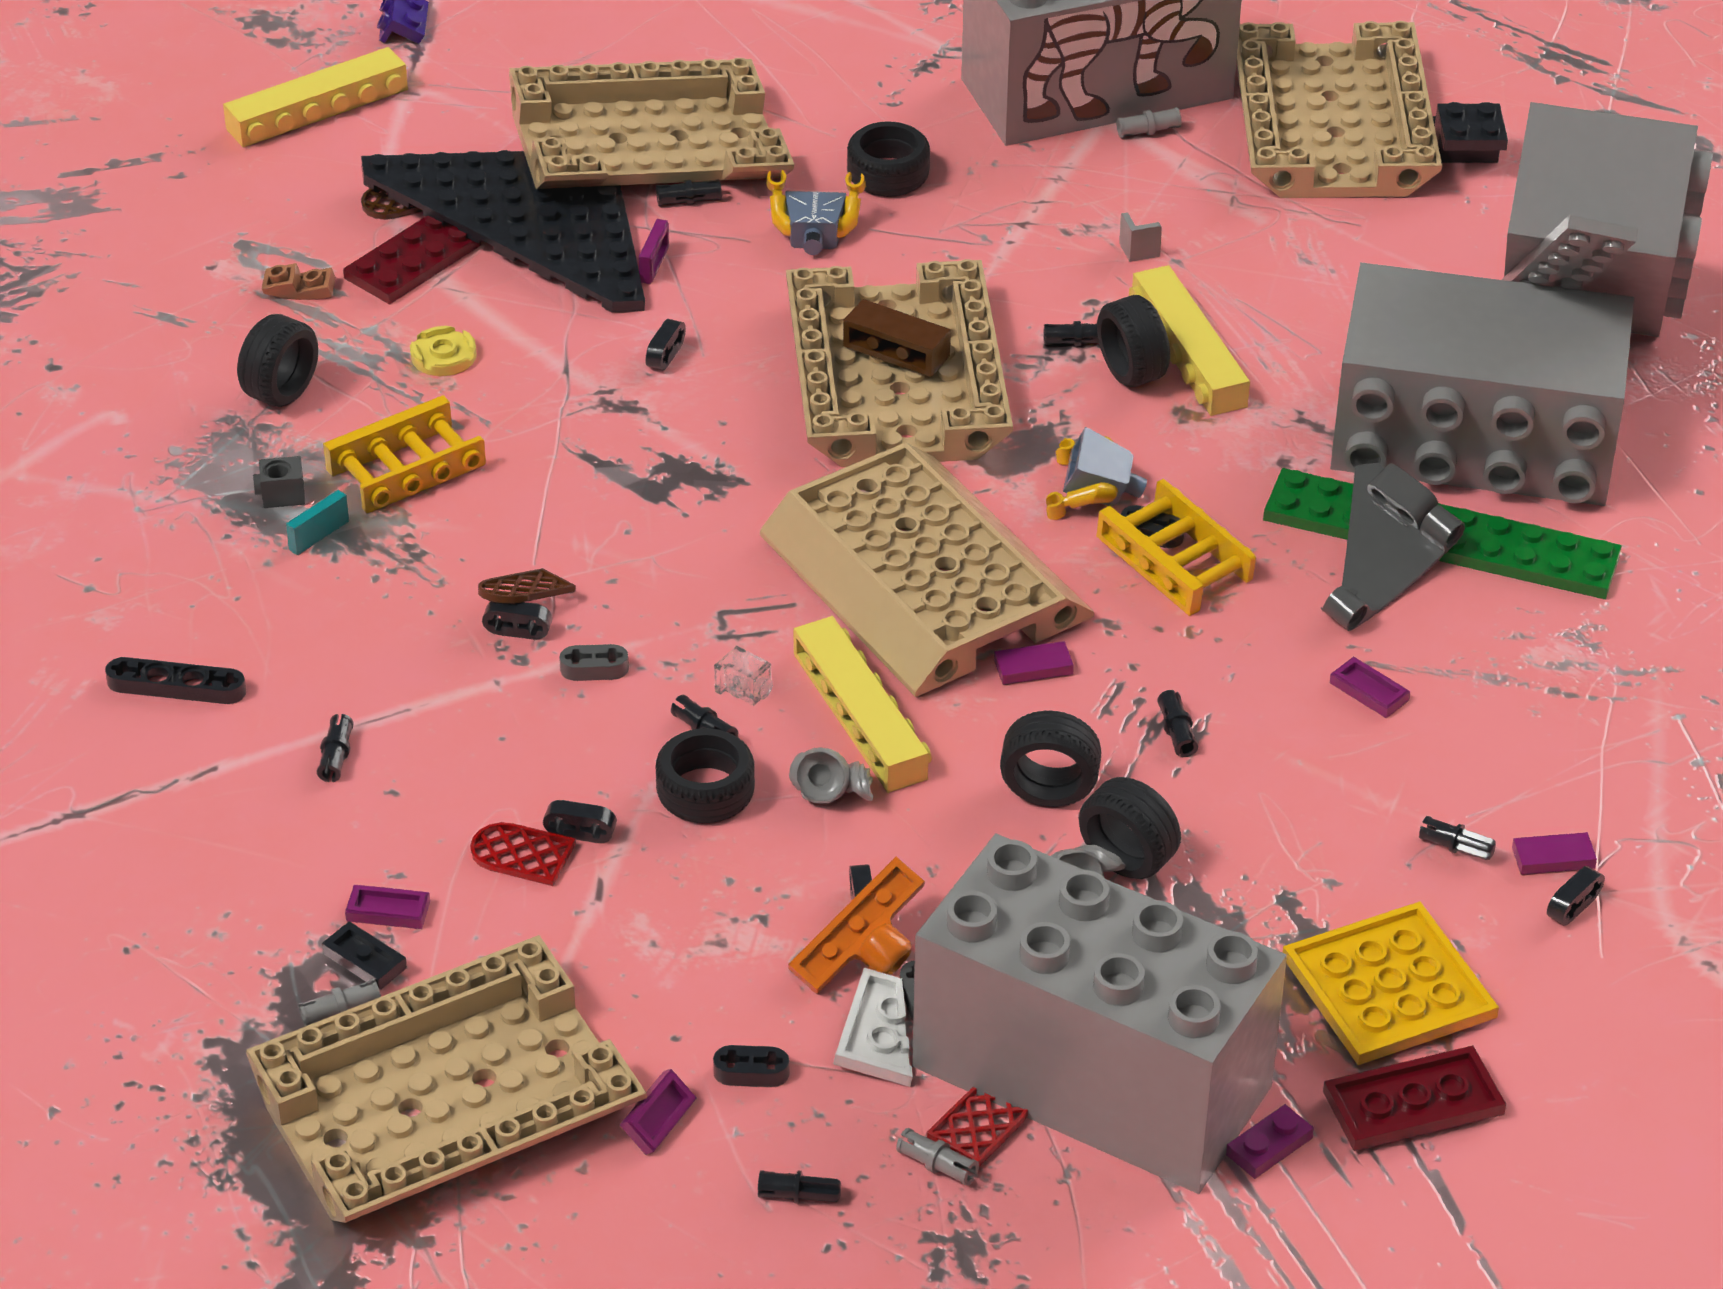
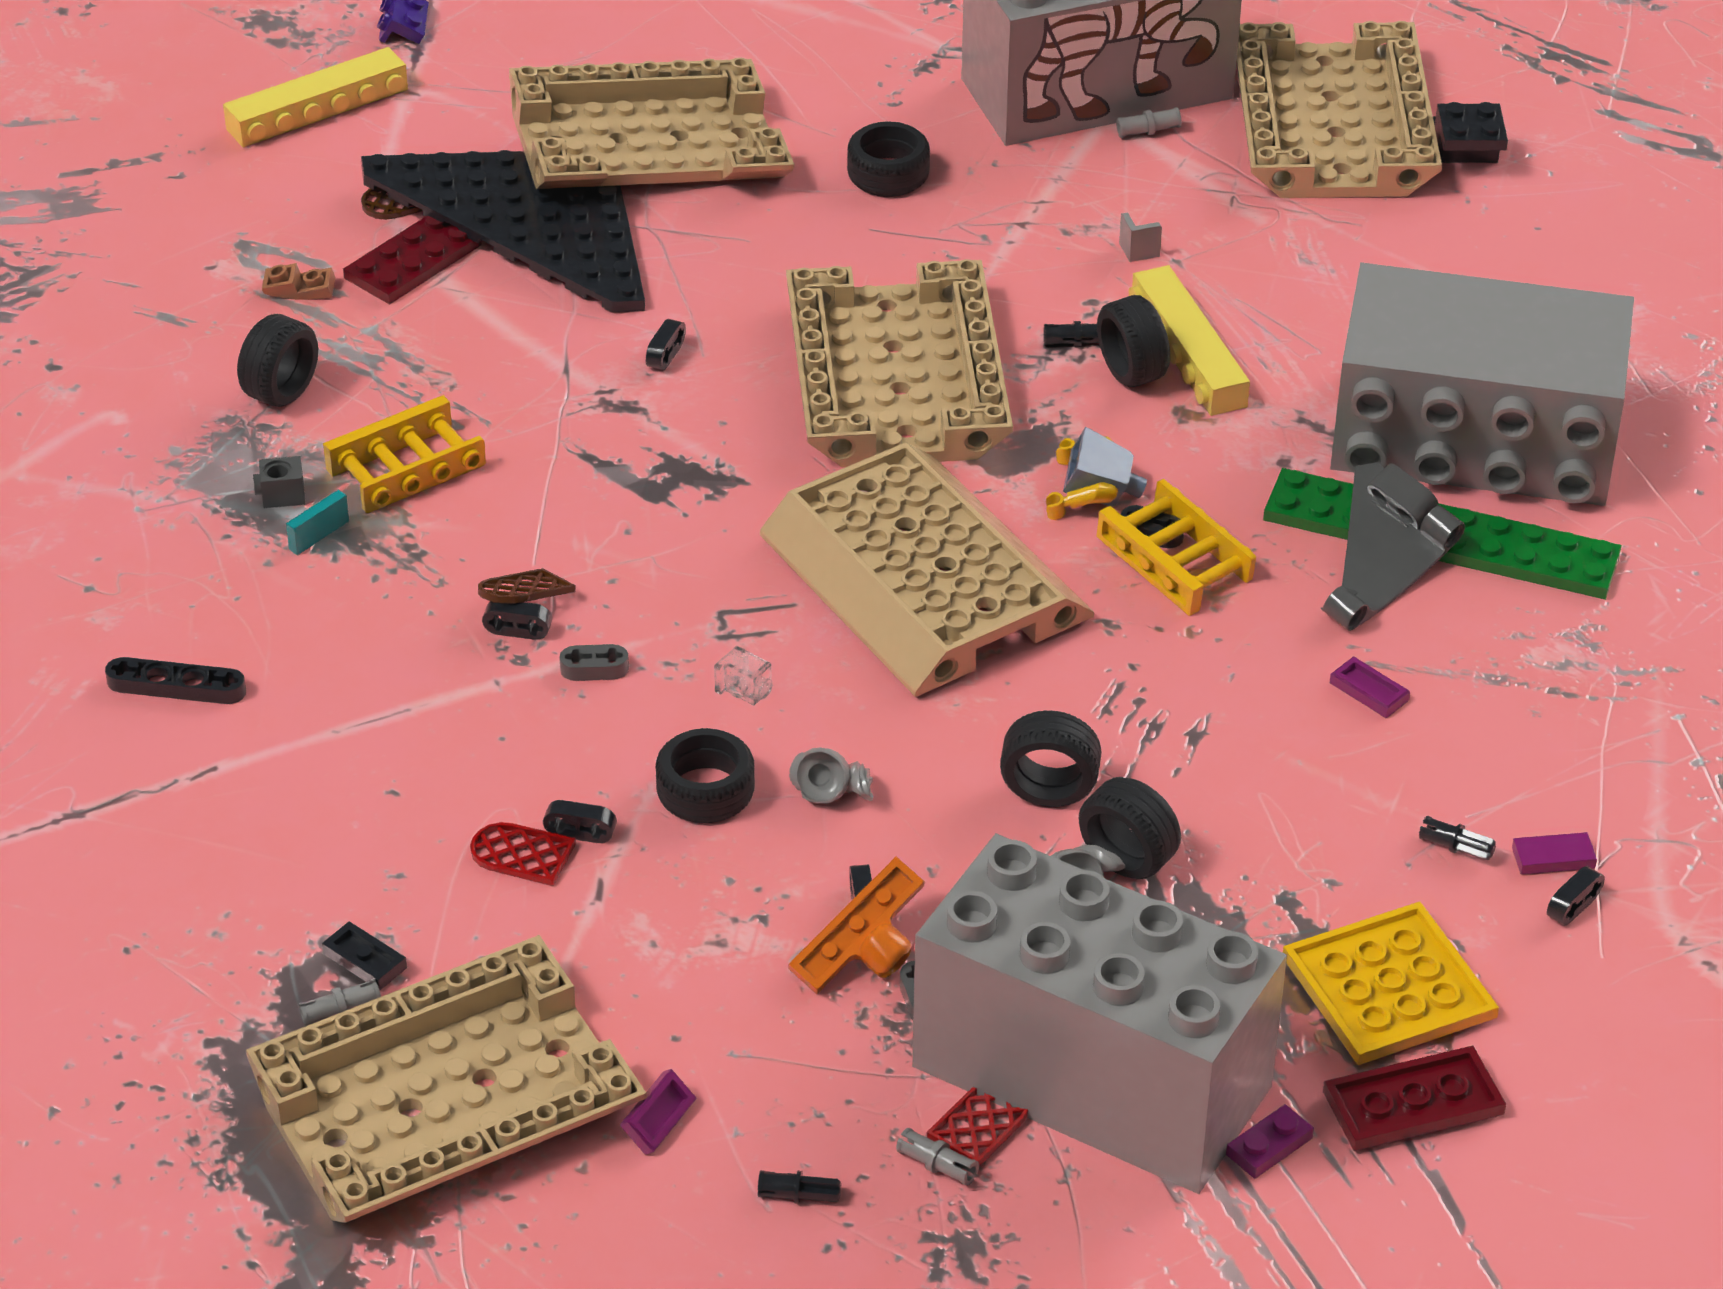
(335, 748): black pin -> none
(387, 906): magenta tile -> none
(443, 351): light yellow tile -> none
(654, 251): magenta tile -> none
(688, 192): black pin -> none
(700, 716): black pin -> none
(751, 1066): black beam -> none
(815, 218): torso -> none
(861, 704): light yellow brick -> none
(876, 1030): white wing -> none
(896, 337): reddish brown brick -> none
(1033, 662): magenta tile -> none
(1177, 723): black pin -> none
(1574, 253): light grey plate -> none
(1619, 174): light grey brick -> none

